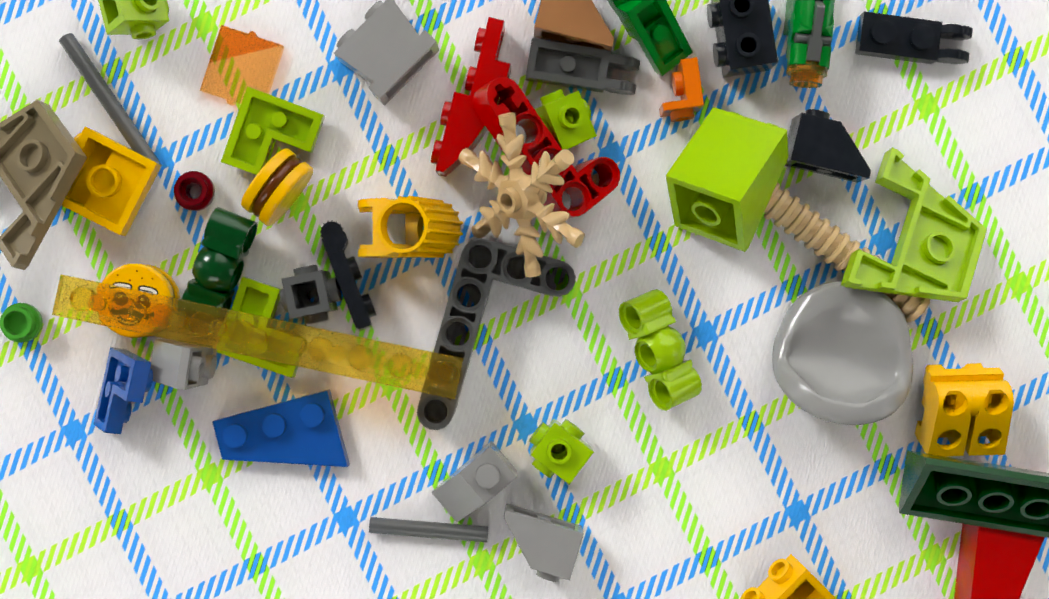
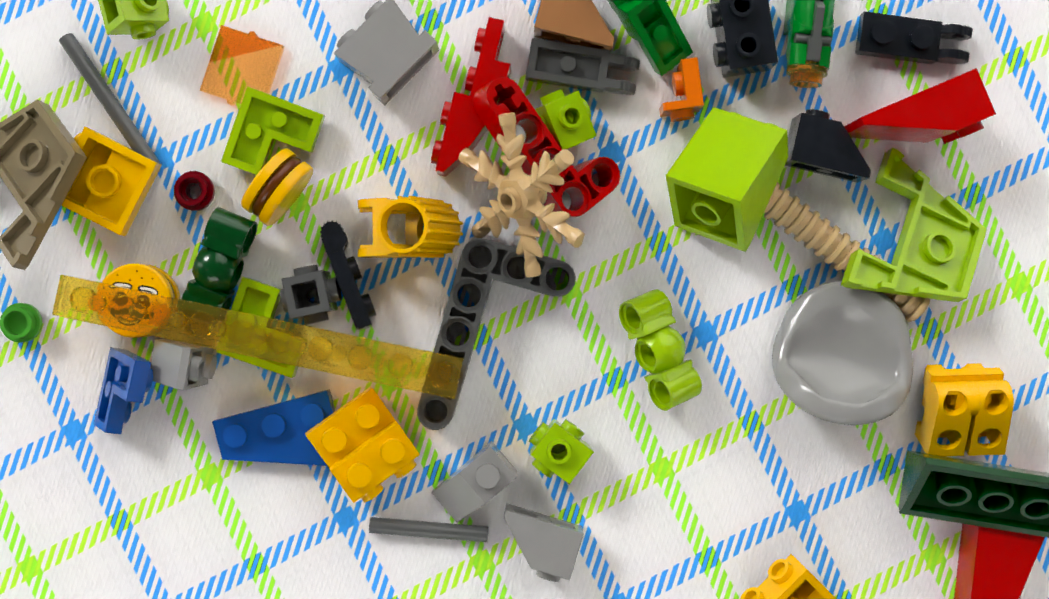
(363, 446): none -> yellow plate
(942, 112): none -> red slope

